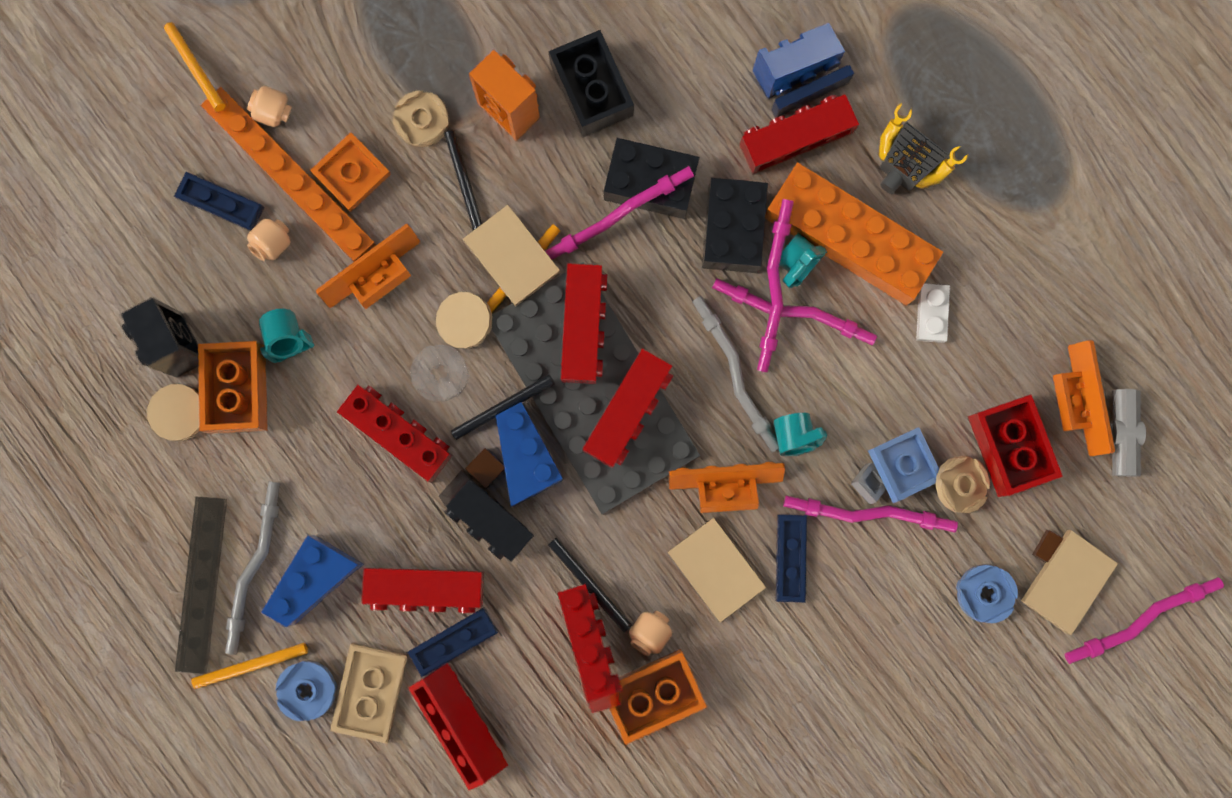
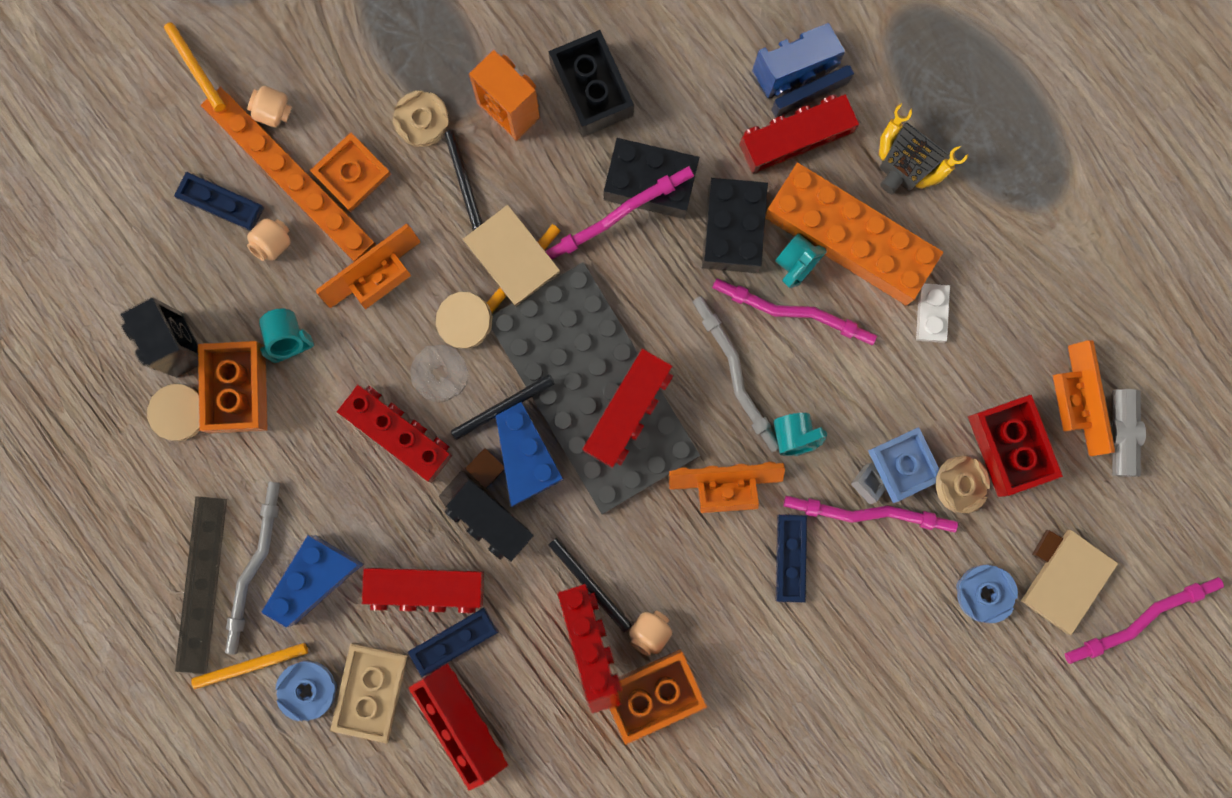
(581, 324): red brick -> none
(716, 570): tan tile -> none
(781, 229): dark pink bar -> none

